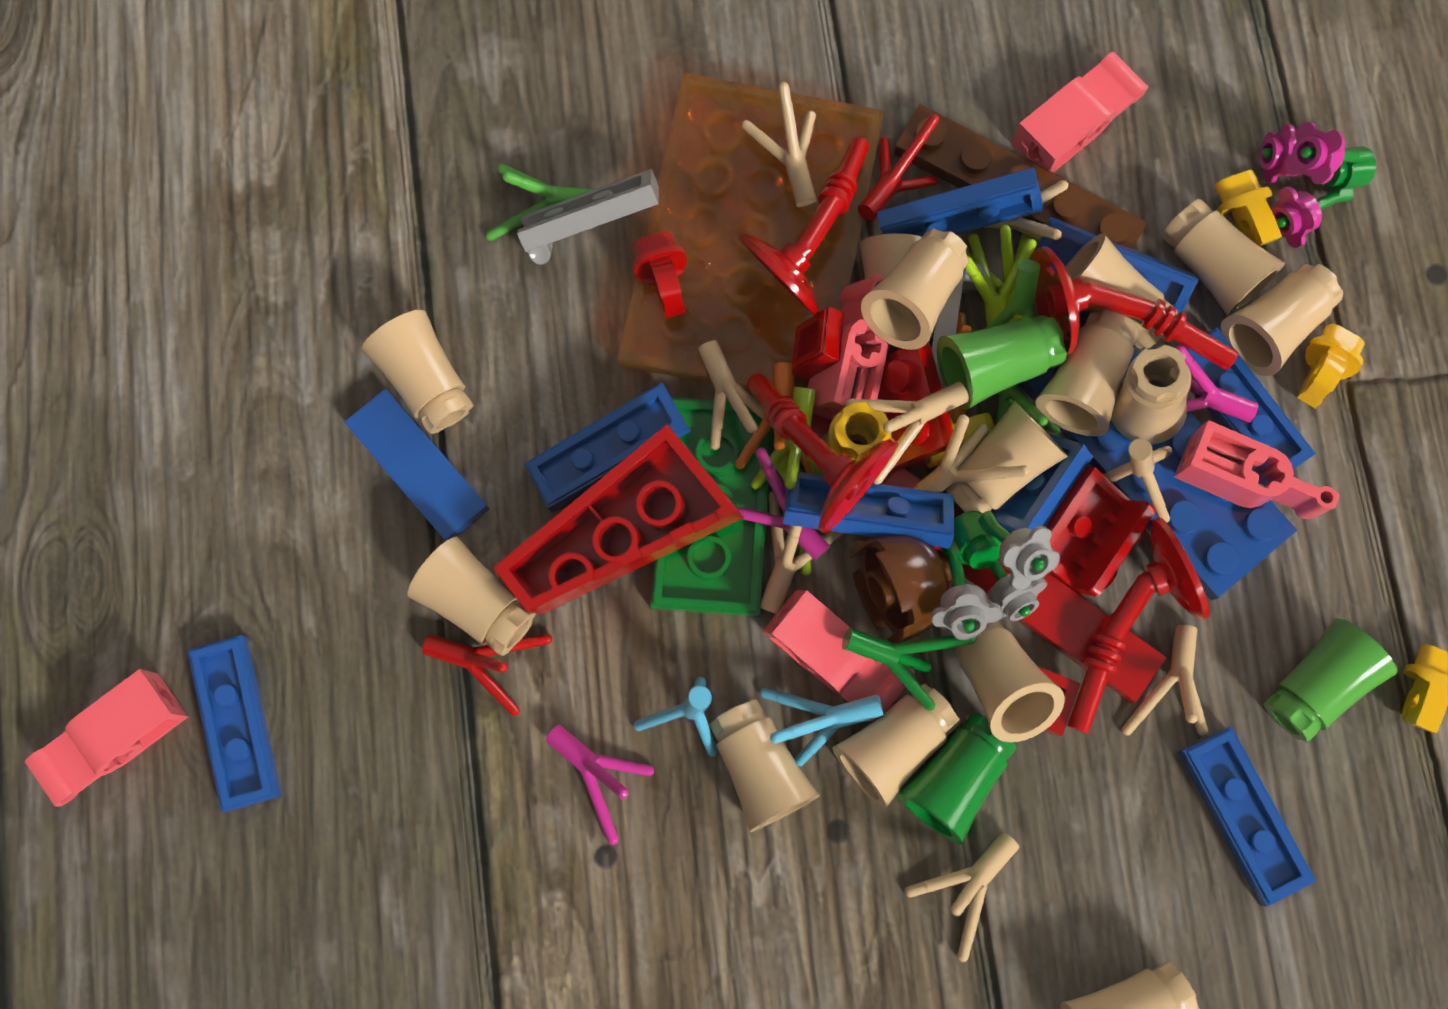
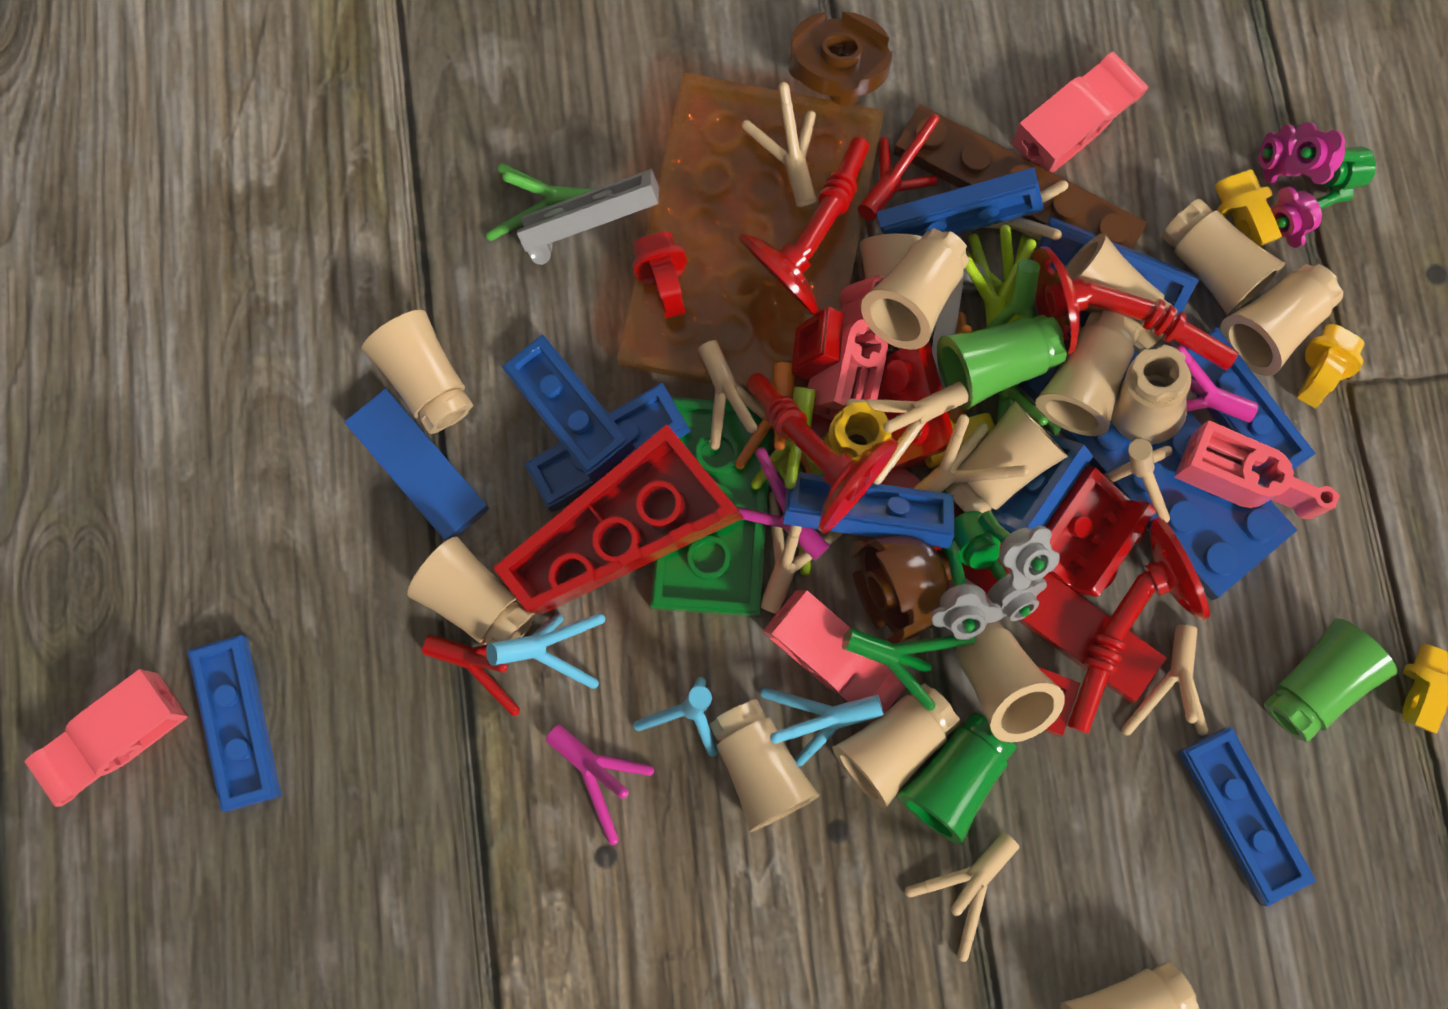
(535, 647): none -> medium azure plant
(568, 408): none -> blue tile
(841, 78): none -> reddish brown plate

